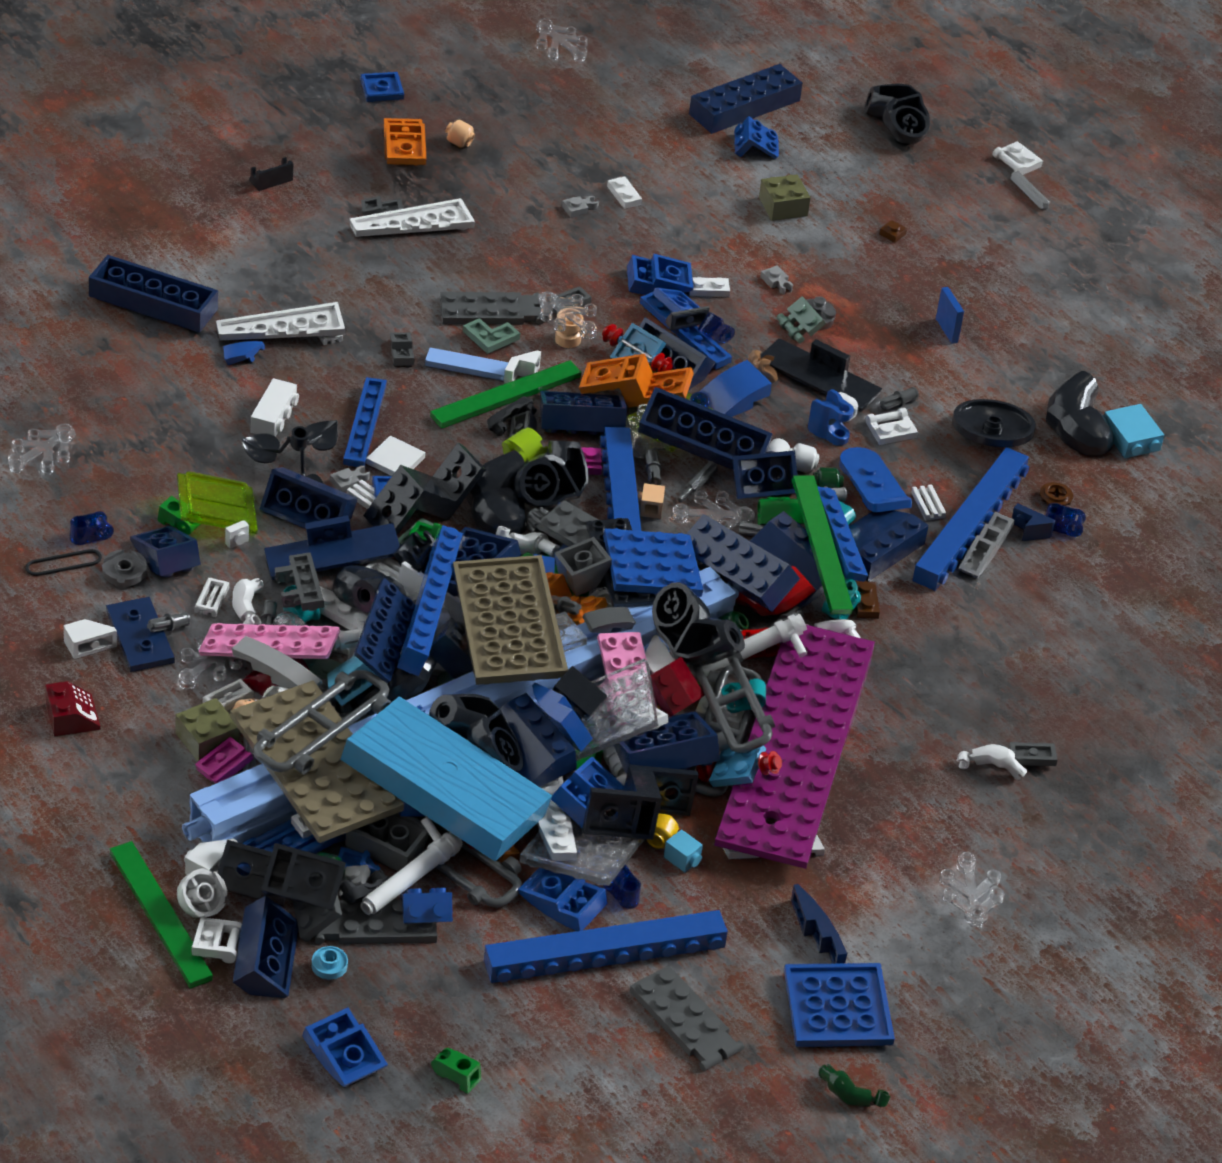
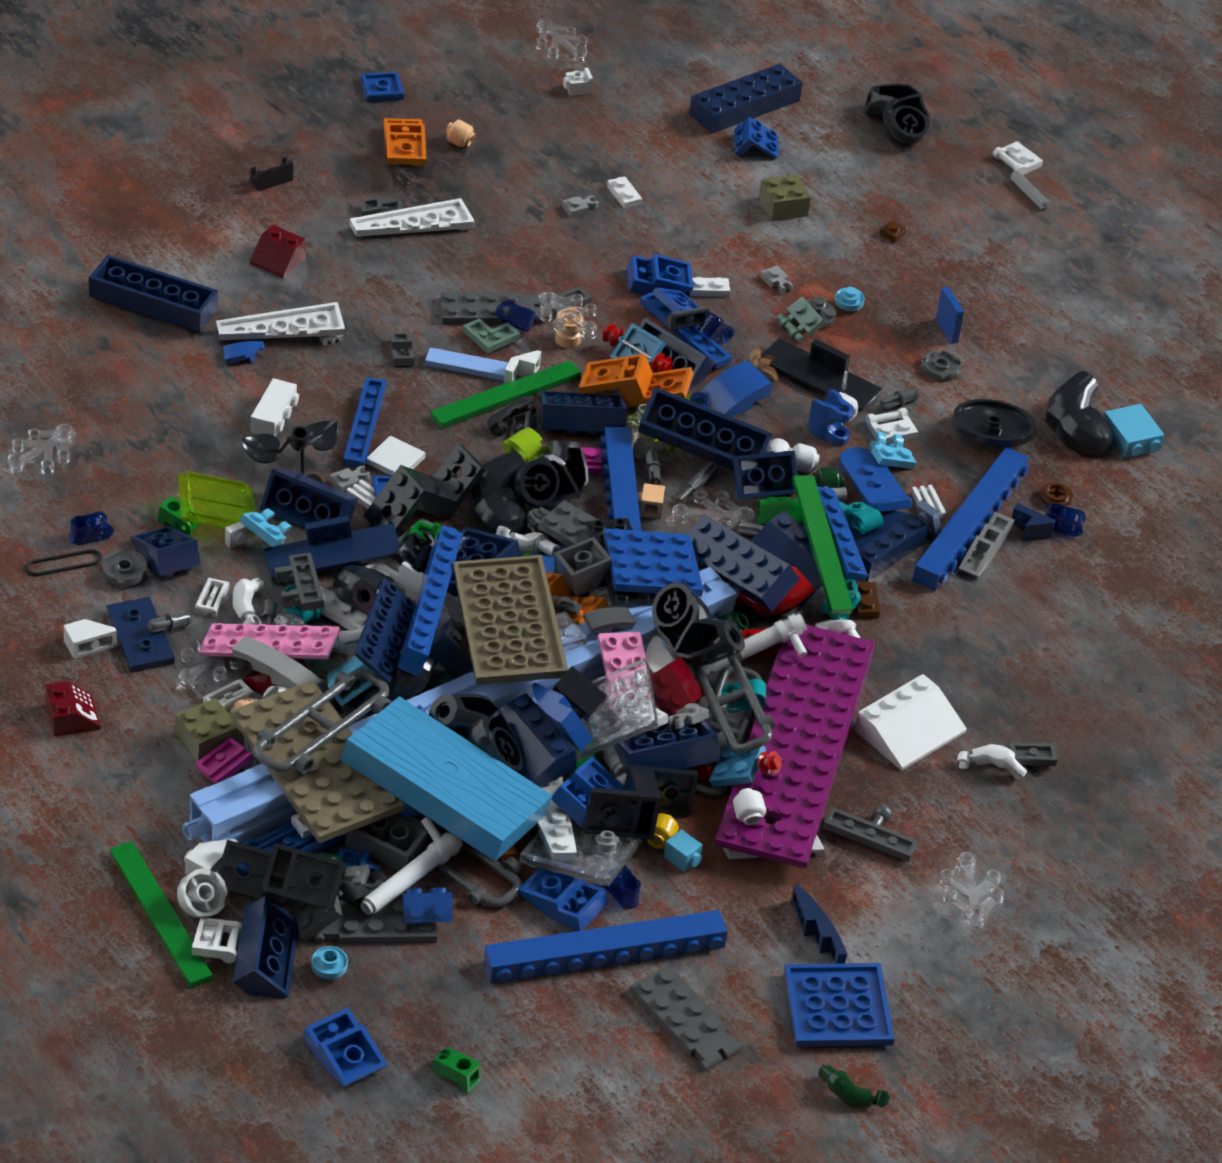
(269, 533): none -> medium azure plate
(279, 251): none -> dark red slope
(519, 316): none -> clear blue piece
(578, 82): none -> white brick
(607, 841): none -> light grey plate
(689, 715): none -> light grey plate
(749, 806): none -> white head
(849, 299): none -> medium azure plate
(864, 517): none -> teal piece
(872, 833): none -> dark grey plate
(892, 454): none -> medium azure plate
(910, 722): none -> white slope
(930, 516): none -> sand blue plate
(941, 366): none -> dark grey tile

